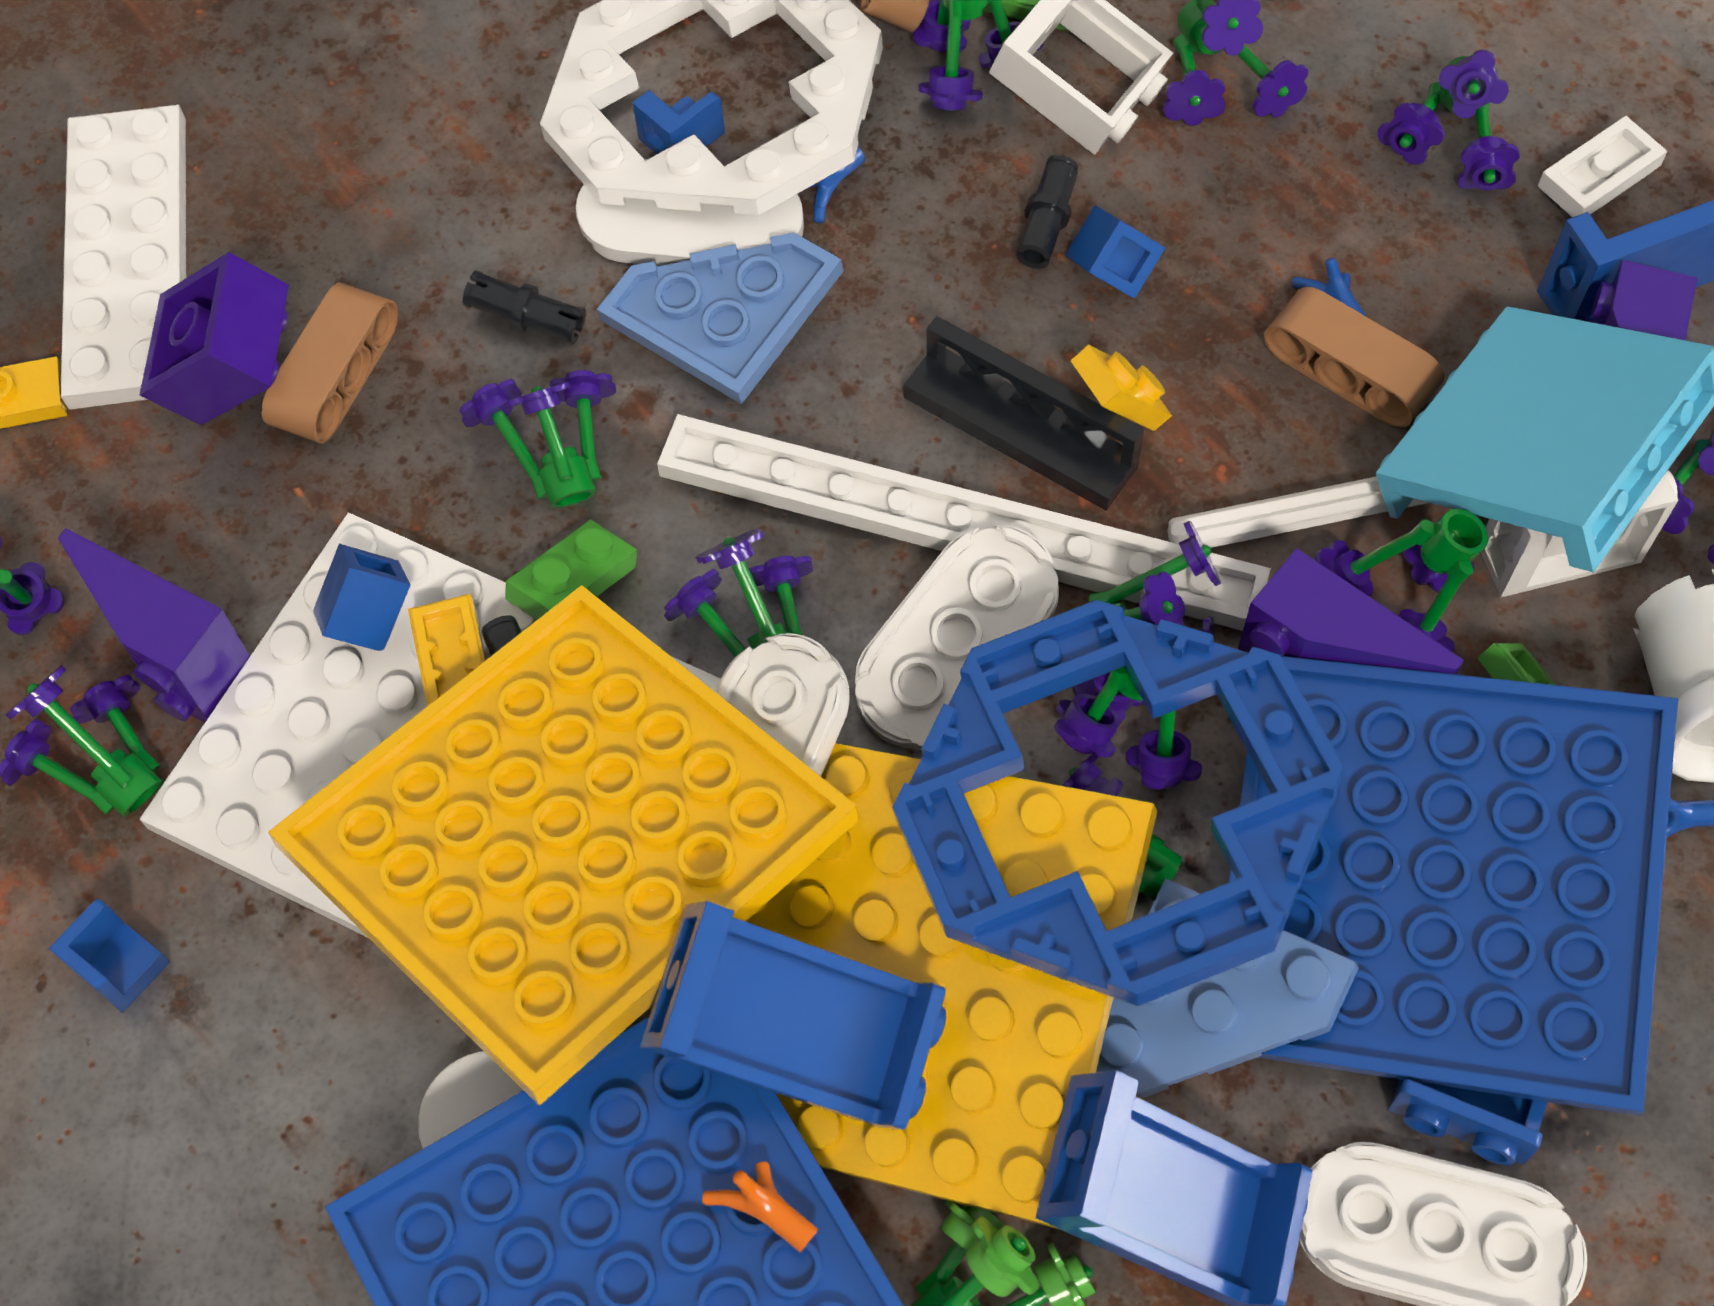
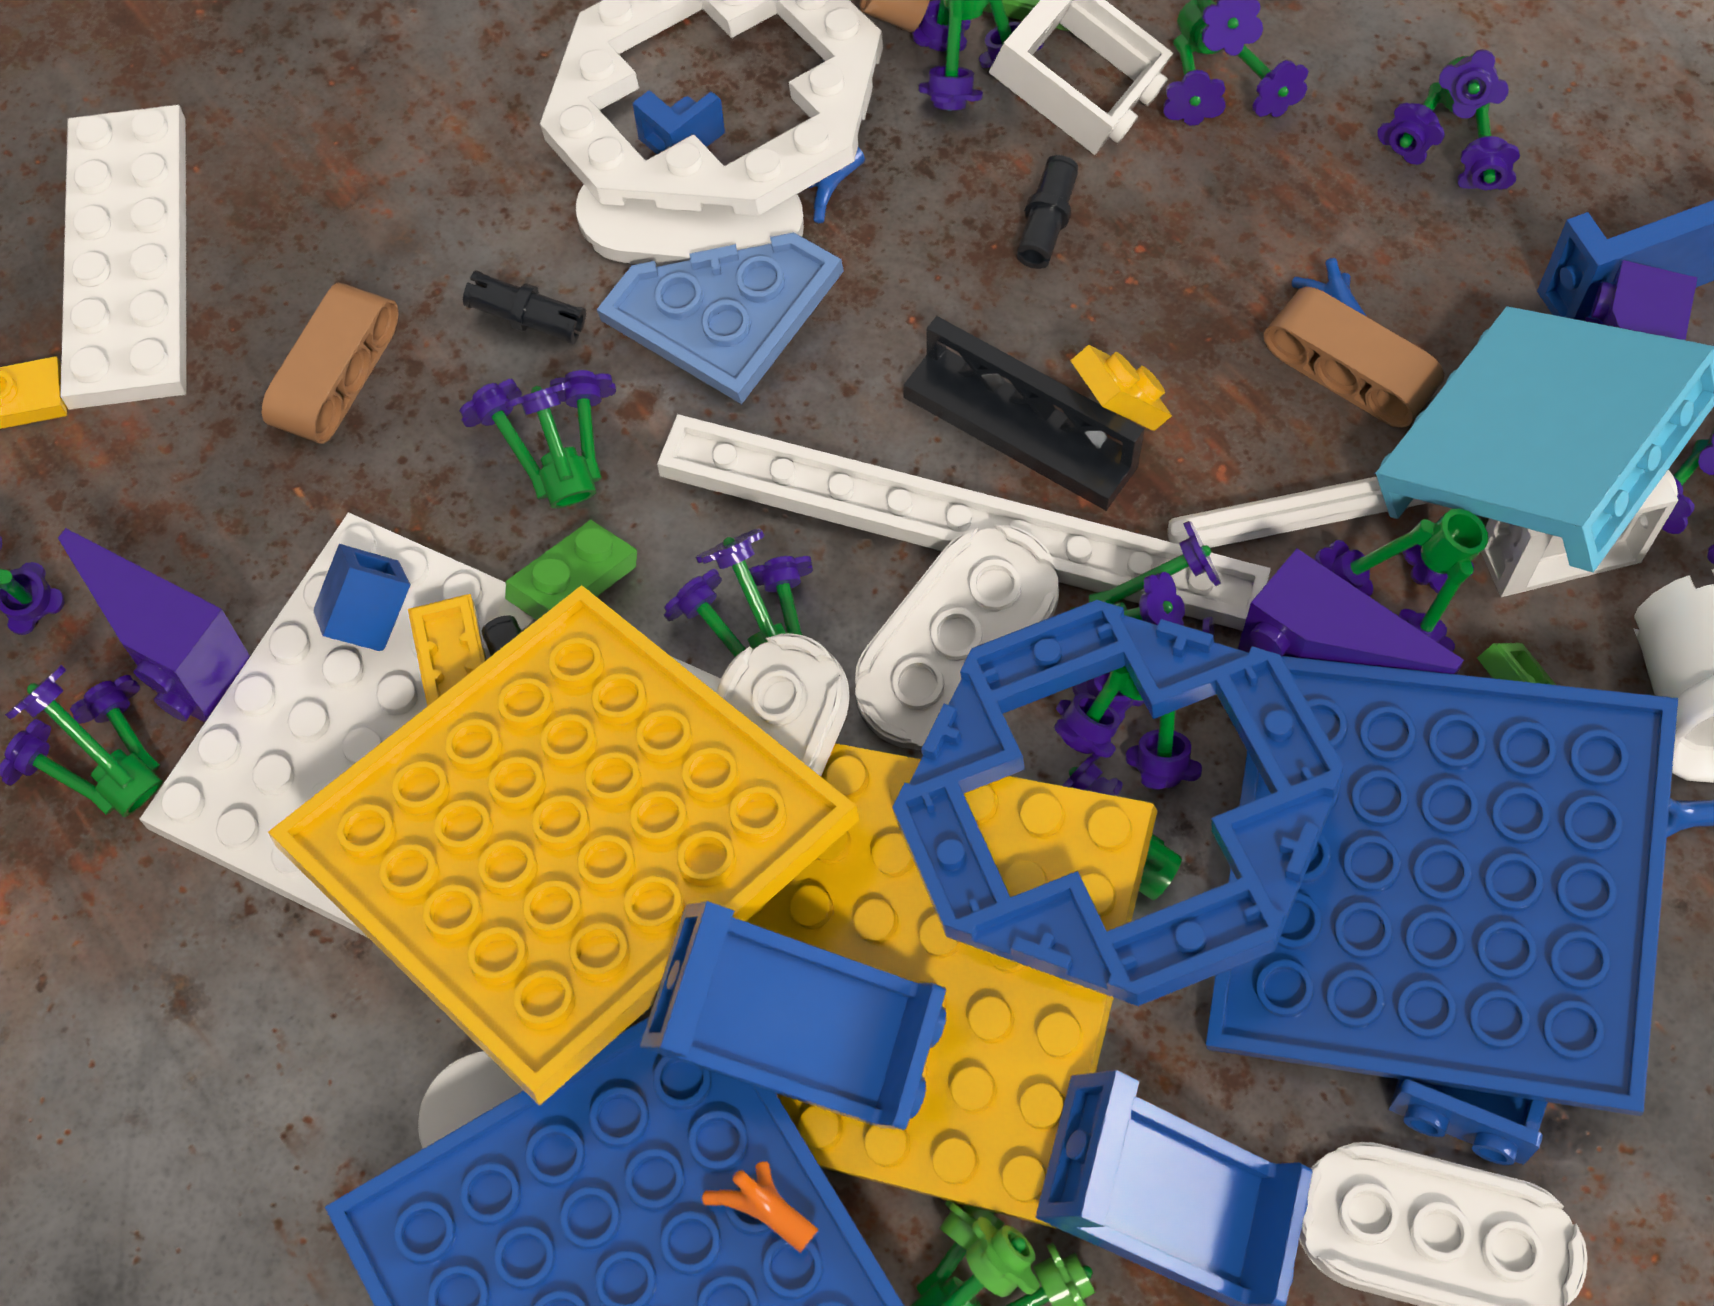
(109, 955): blue panel -> none
(215, 339): dark purple brick -> none
(1115, 251): blue panel -> none
(1228, 1015): medium blue plate -> none
(1602, 168): white plate -> none

